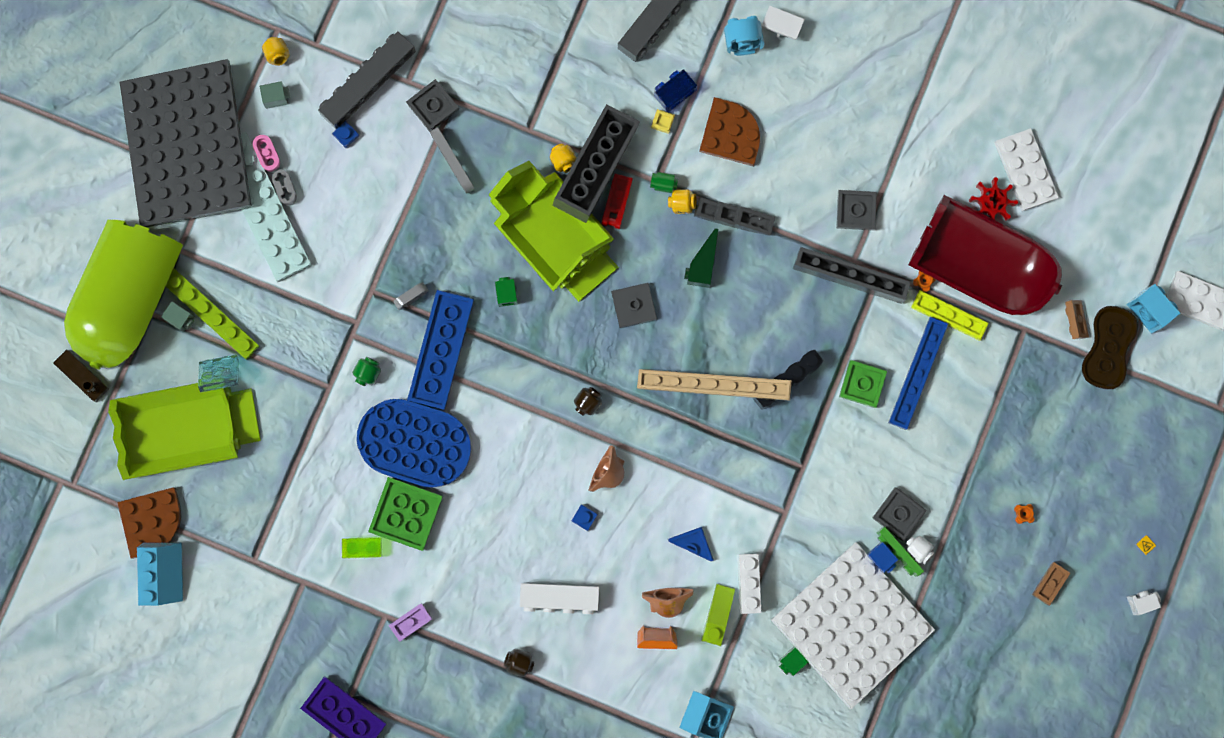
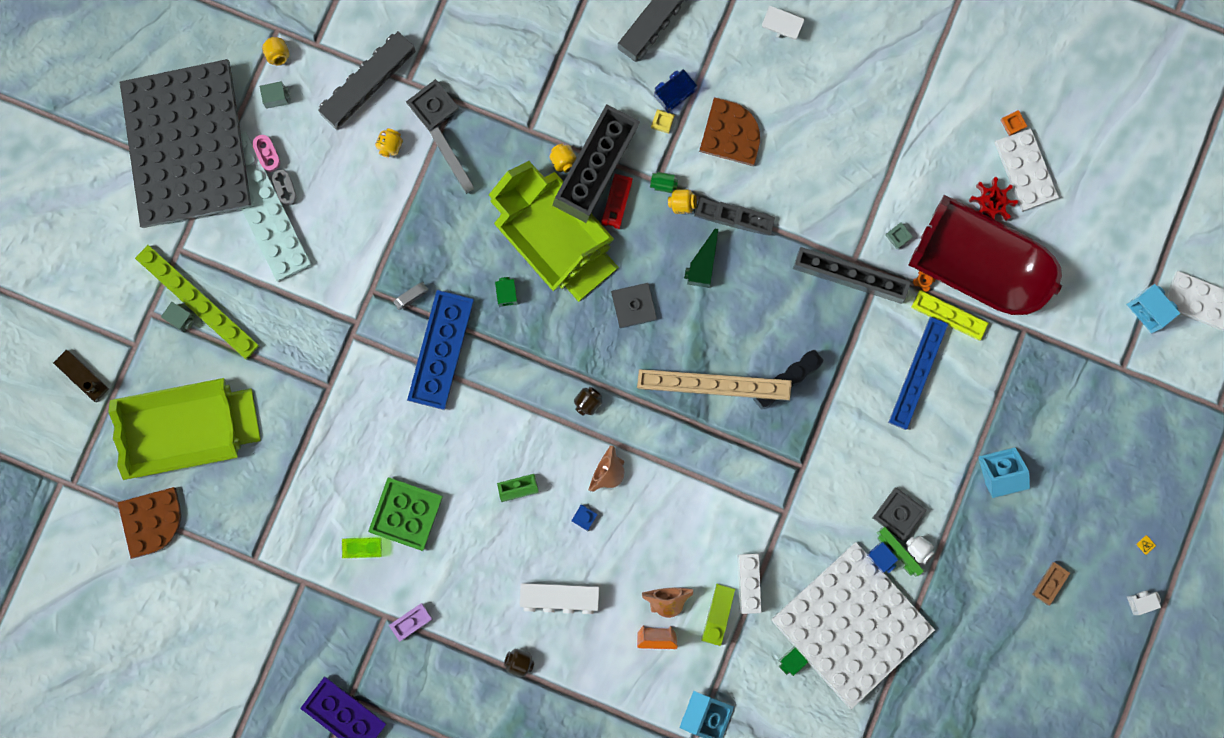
(119, 292): lime panel -> none
(159, 573): medium azure slope -> none
(218, 373): clear light blue plate -> none
(345, 134): blue plate -> none
(366, 371): green head -> none
(389, 143): none -> yellow head
(414, 443): blue plate -> none
(517, 487): none -> bright green brick
(694, 542): blue tile -> none
(743, 35): medium azure brick -> none
(856, 210): dark grey plate -> none
(862, 384): bright green plate -> none
(899, 235): none -> sand green plate
(1004, 472): none -> medium azure slope
(1013, 123): none -> orange plate
(1028, 509): orange plate -> none
(1077, 321): medium nougat plate -> none
(1106, 360): dark brown plate -> none

